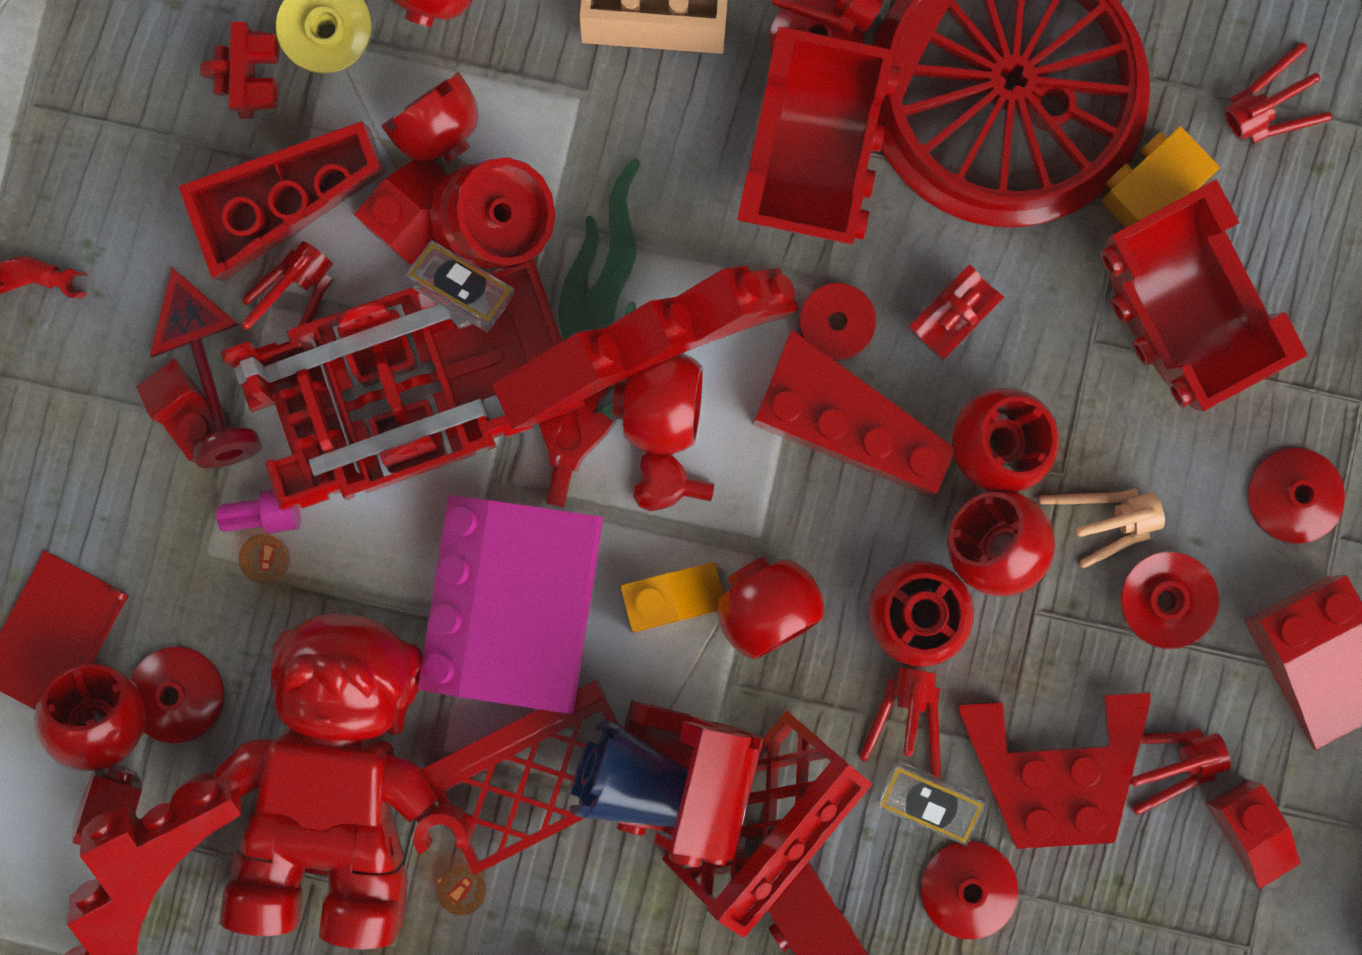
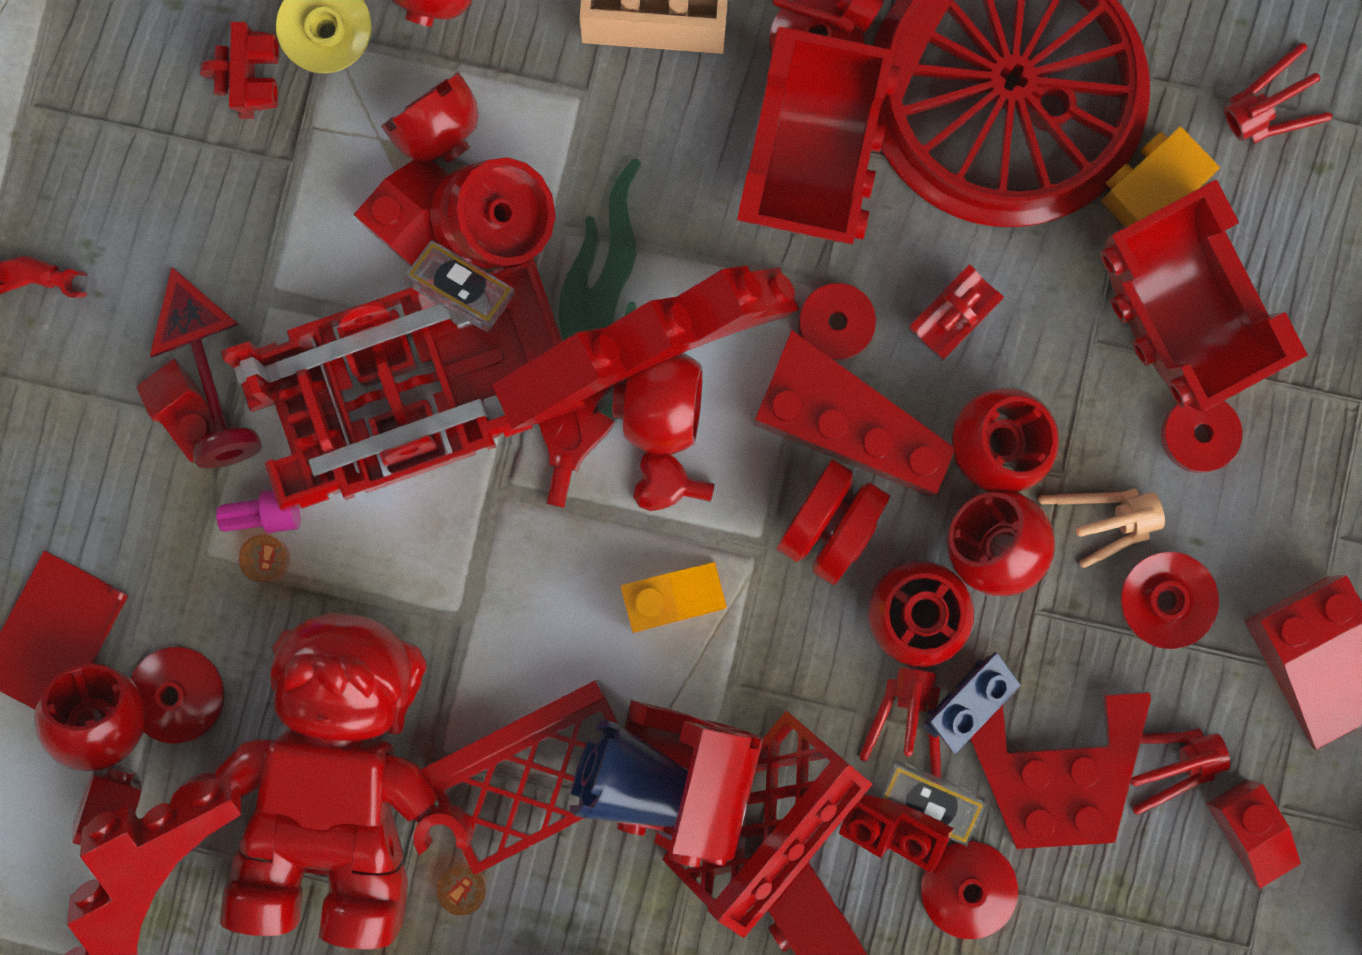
(273, 197): red wedge -> none
(304, 268): red plant -> none
(510, 604): dark pink slope -> none
(769, 606): red wheel -> none
(838, 525): none -> red wheel
(886, 825): none -> red slope
(973, 703): none -> hinge
(1199, 457): none -> red piece
(1274, 502): red dish -> none

